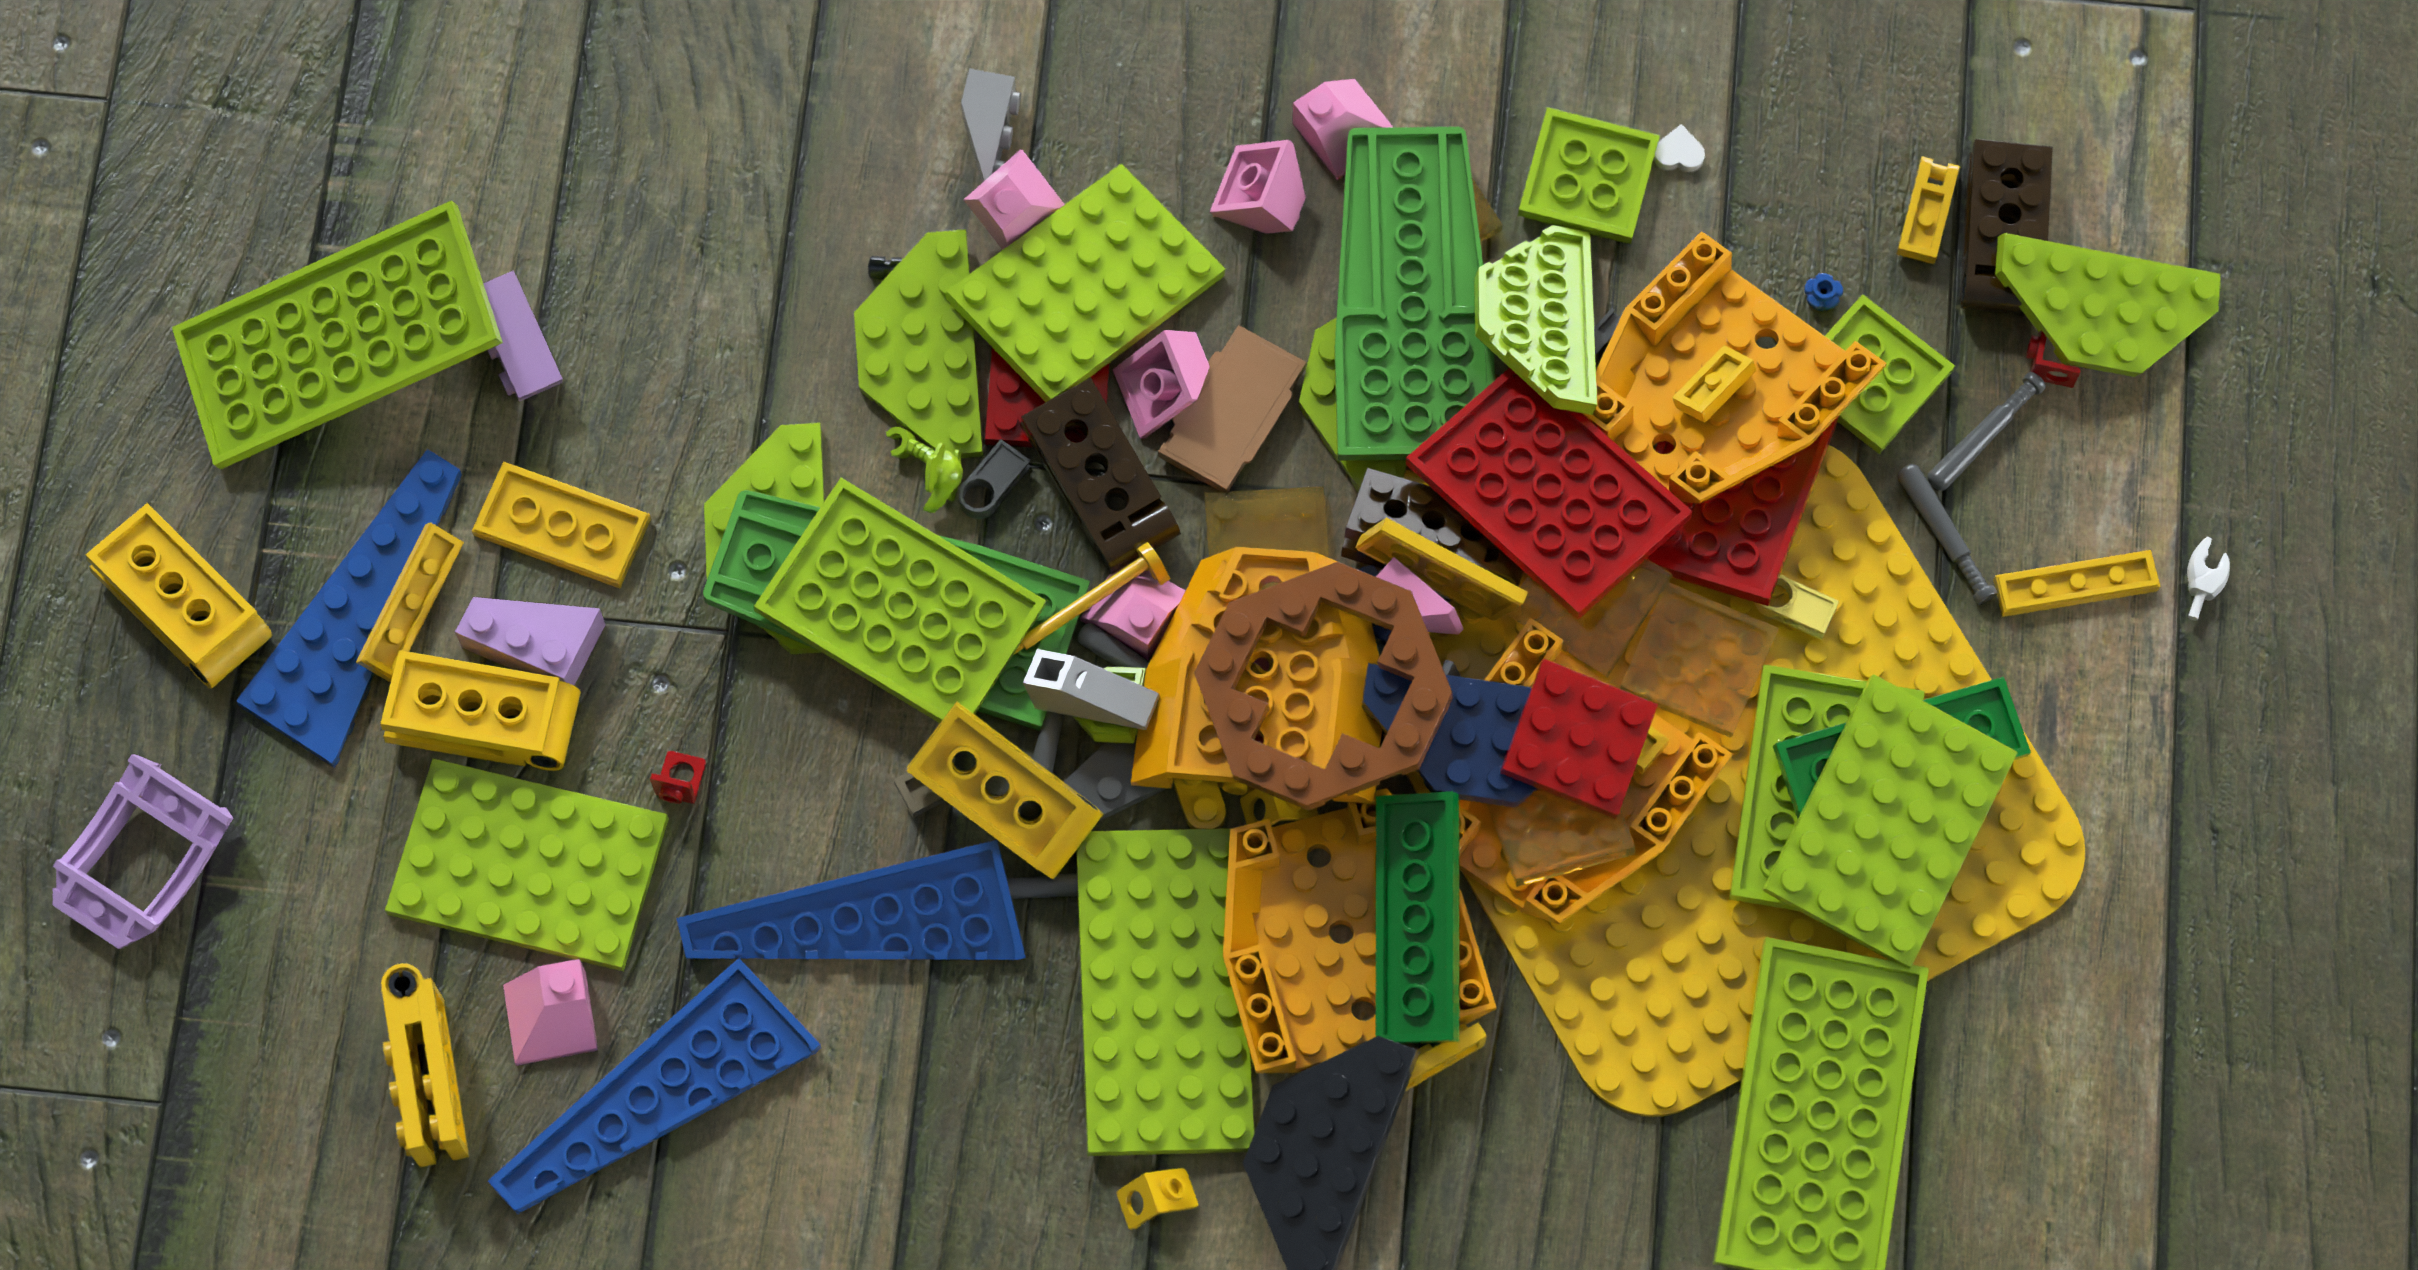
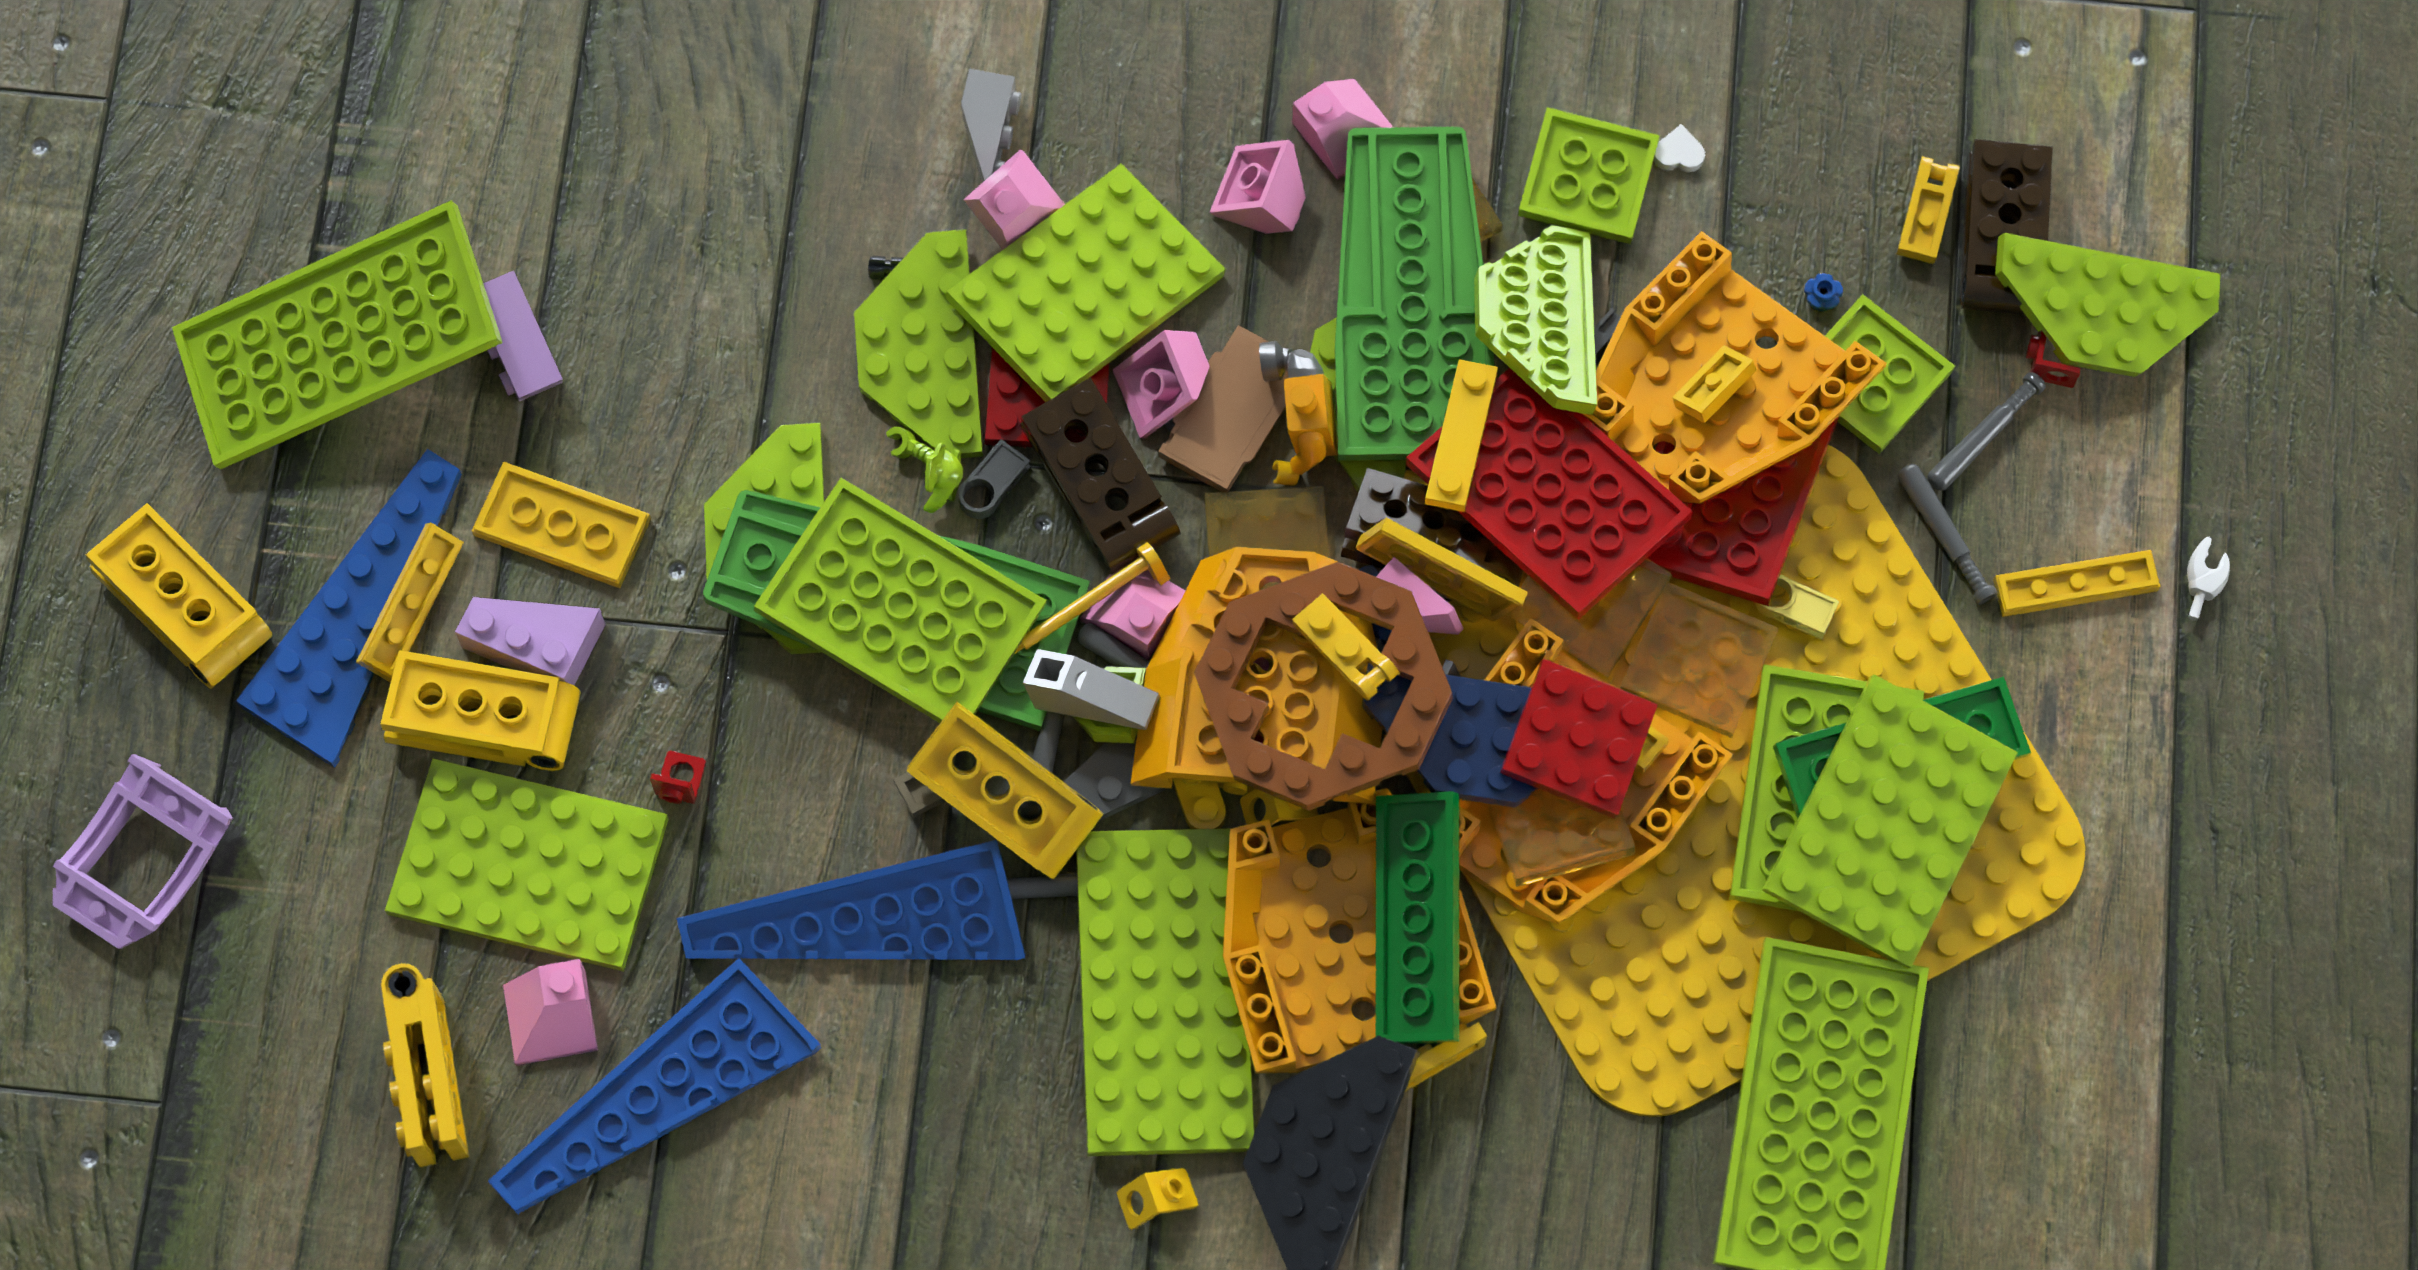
(1307, 408): none -> light orange torso
(1344, 646): none -> yellow plate
(1461, 435): none -> yellow plate

